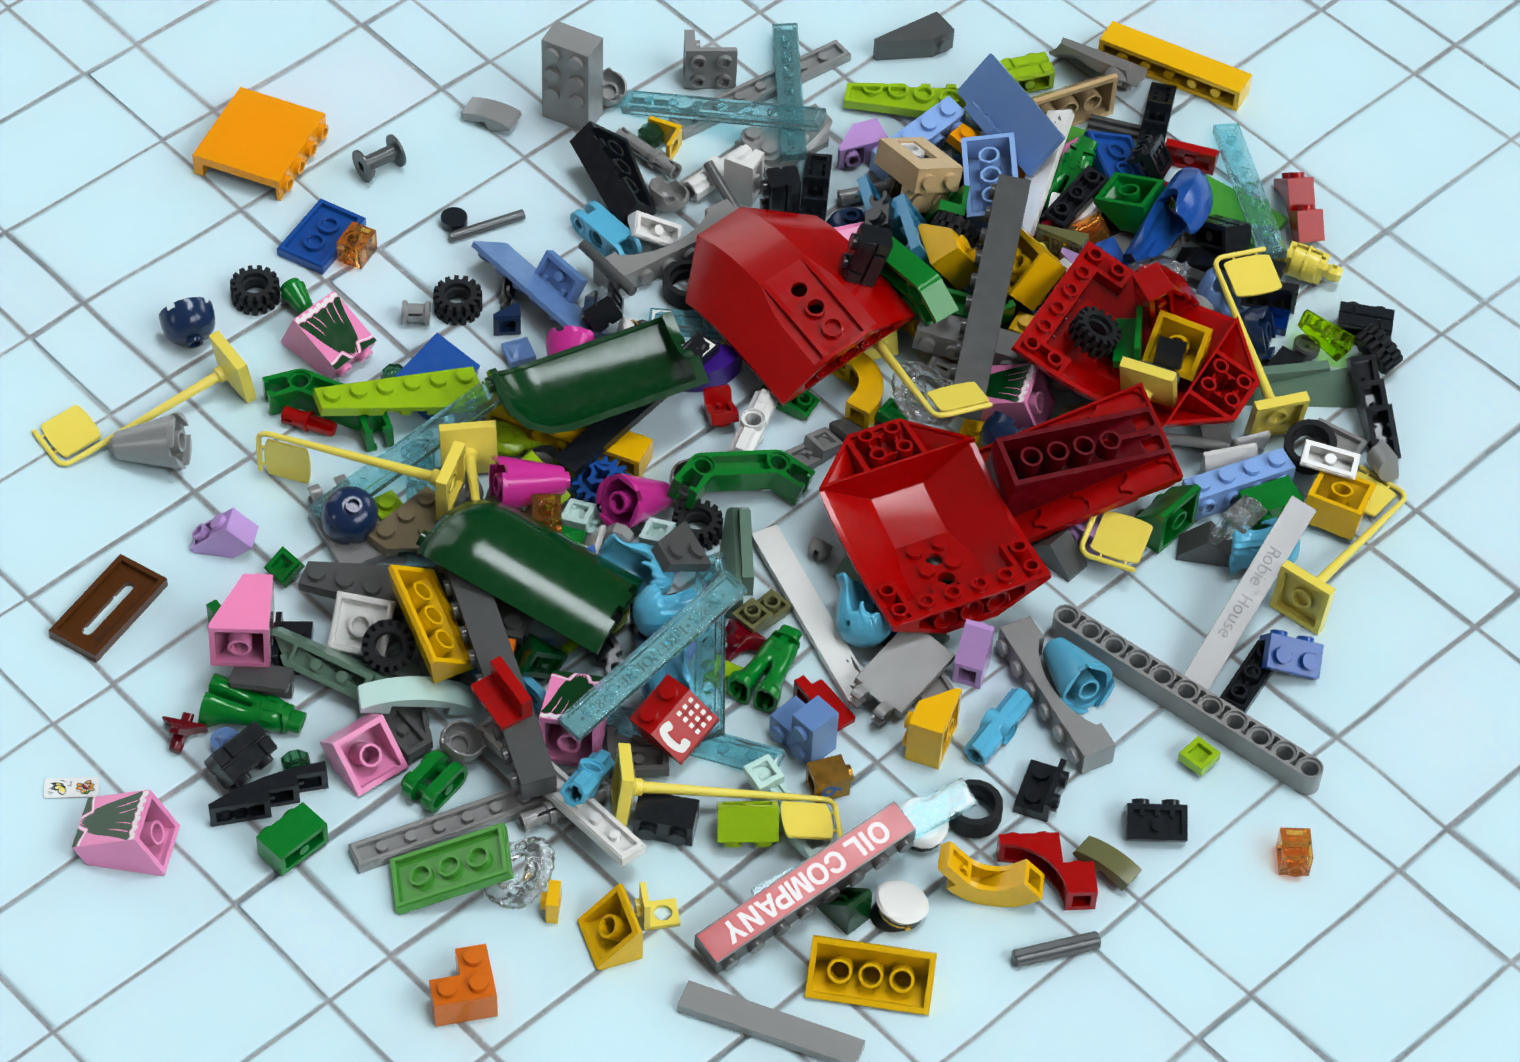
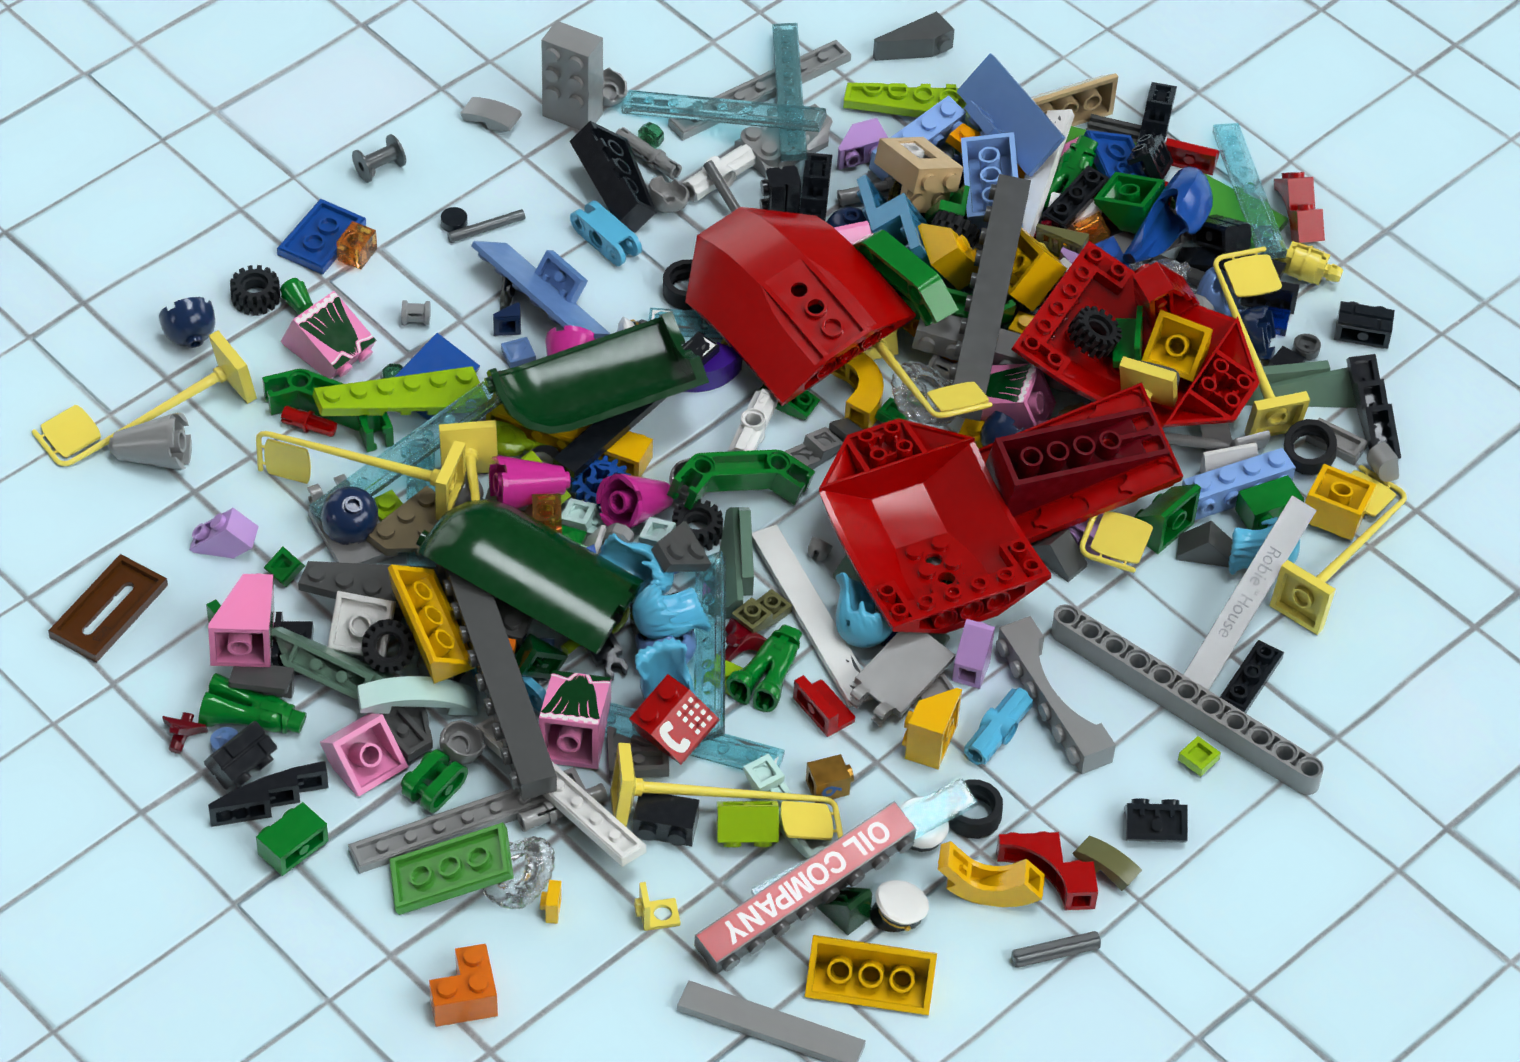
(71, 787): white sticker -> none
(126, 833): bright pink slope -> none
(261, 140): light orange panel -> none
(294, 759): clear green tile -> none
(457, 289): black tyre -> none
(503, 695): red panel -> none
(587, 778): medium azure piece -> none
(602, 307): black brick -> none
(607, 267): dark grey bar -> none
(612, 930): yellow slope -> none
(649, 266): light grey arch -> none
(652, 656): clear light blue tile -> none
(654, 229): white slope -> none
(672, 135): yellow bracket -> none
(708, 65): light grey bracket -> none
(719, 406): red bracket -> none
(745, 177): white panel -> none
(805, 728): medium blue brick -> none
(866, 254): black brick -> none
(881, 213): black plate -> none
(1031, 71): lime brick -> none
(1040, 789): black bracket -> none
(1077, 675): medium azure cone -> none
(1128, 72): light grey slope -> none
(1170, 352): black tile -> none
(1178, 66): yellow brick -> none
(1240, 516): clear bracket -> none
(1292, 655): bracket -> none
(1294, 851): clear orange brick -> none
(1326, 335): clear neon green slope -> none
(1330, 459): white slope -> none
(1375, 341): black tyre -> none

